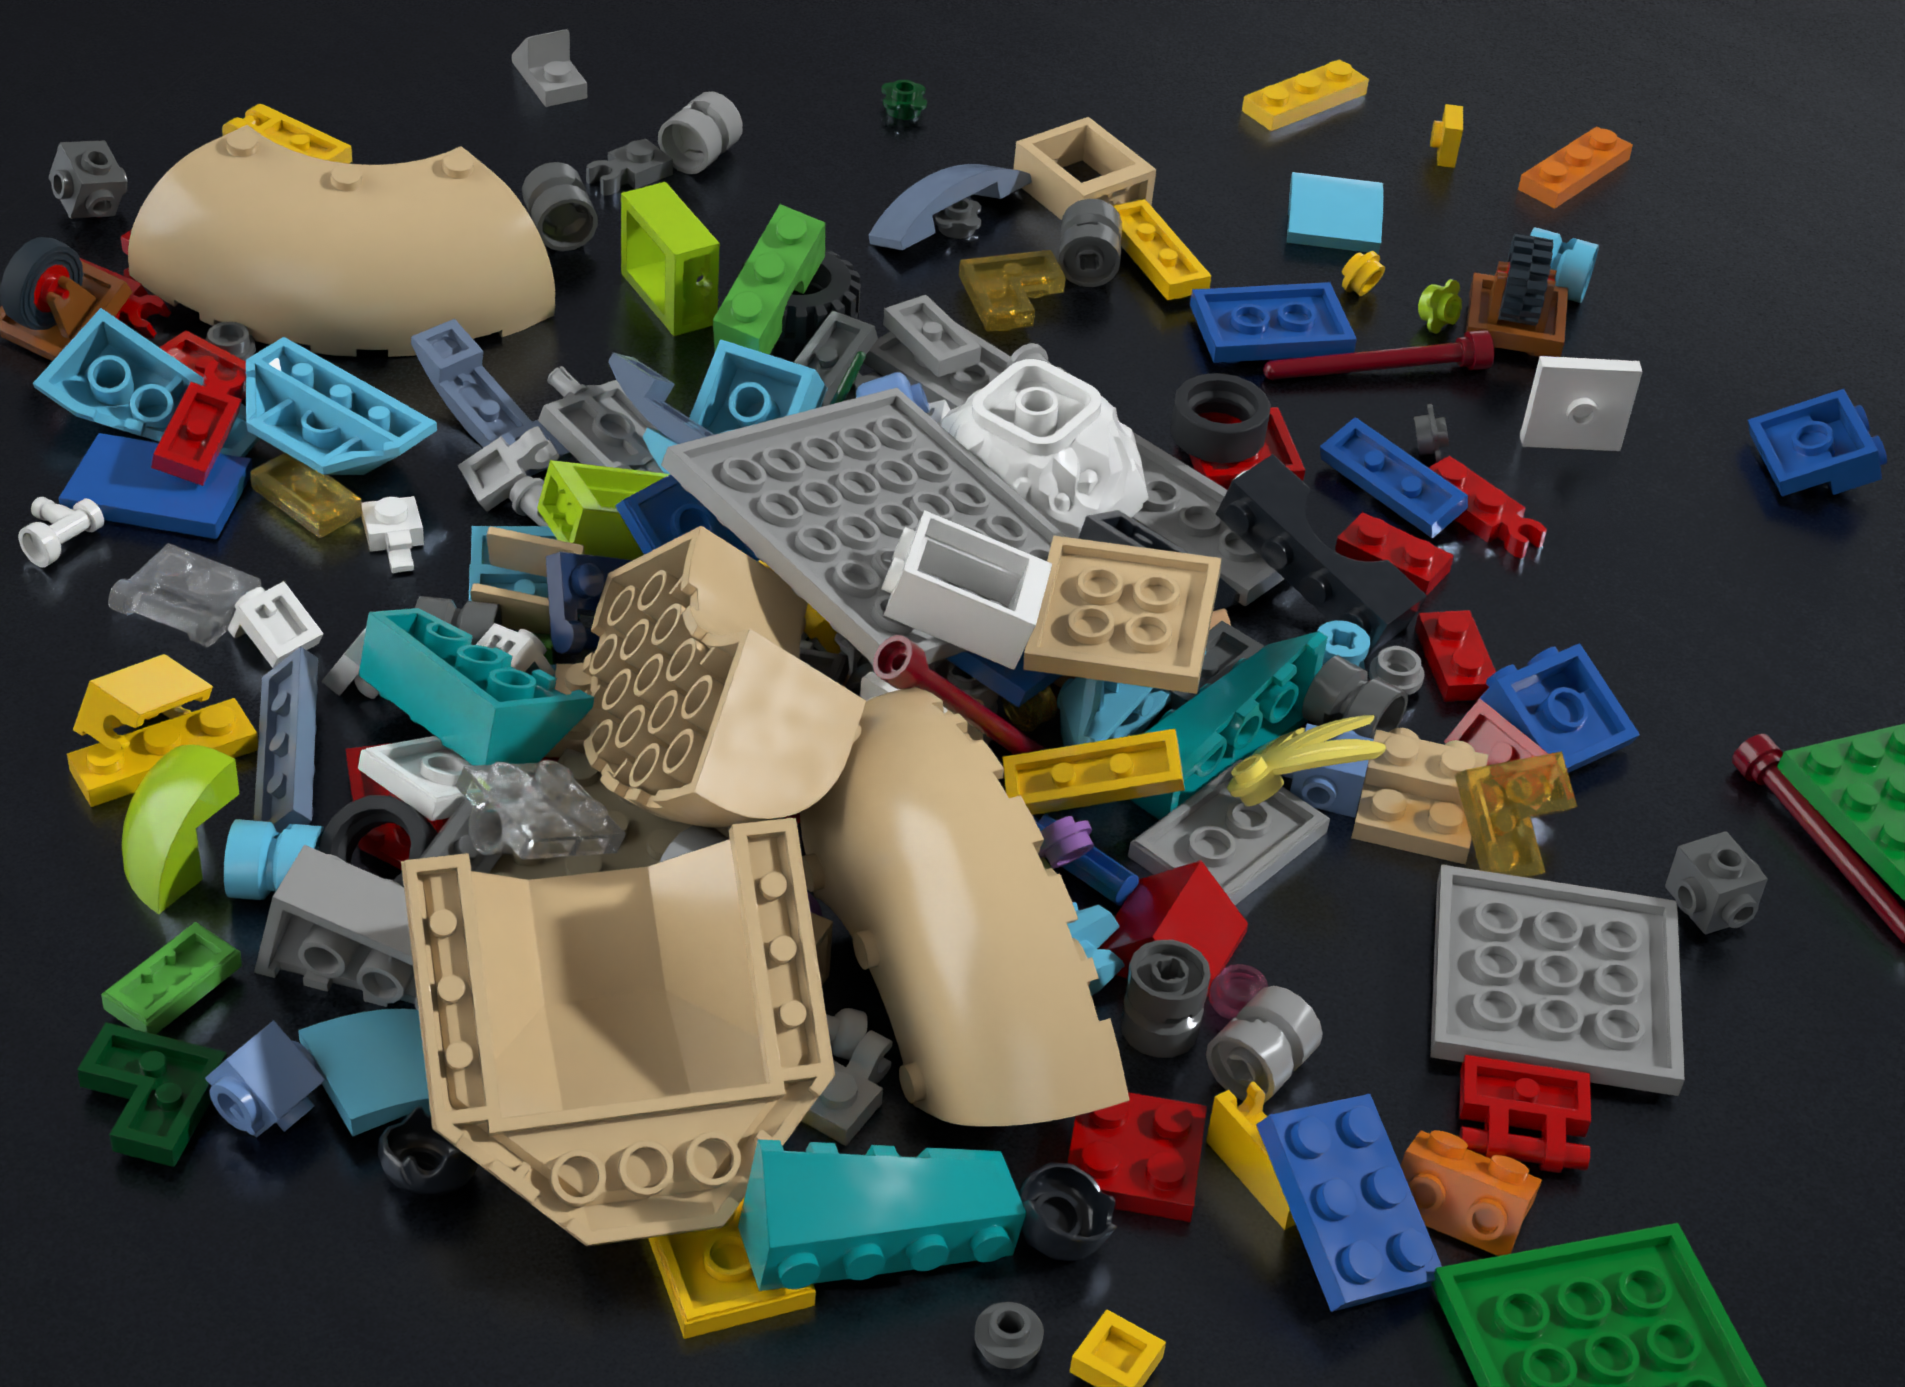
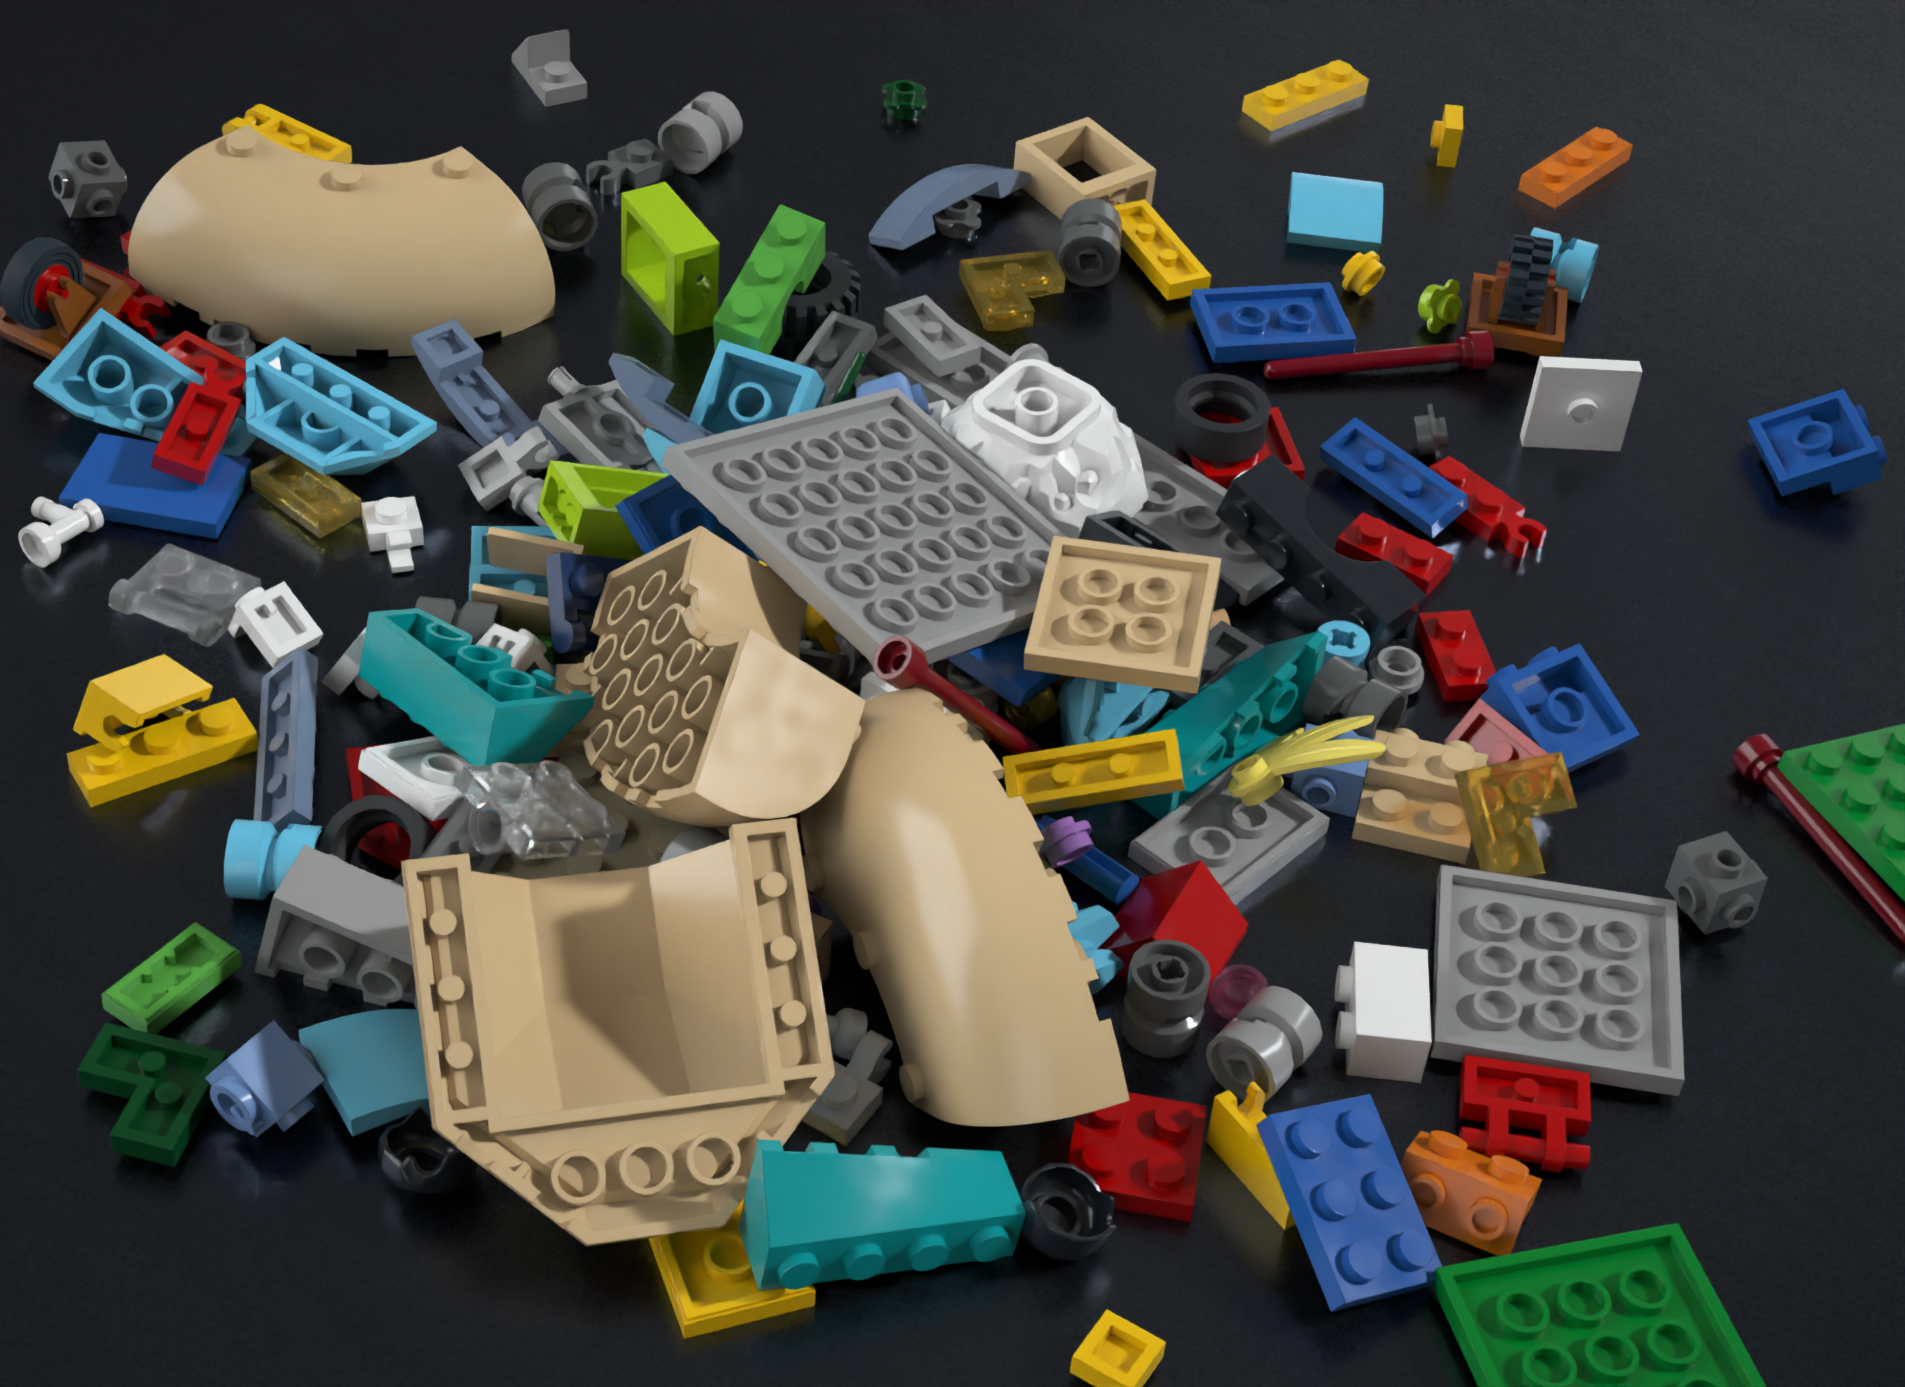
(163, 817): lime brick -> none
(976, 565): white window -> none
(1008, 1349): dark grey plate -> none
(1385, 1012): none -> white brick

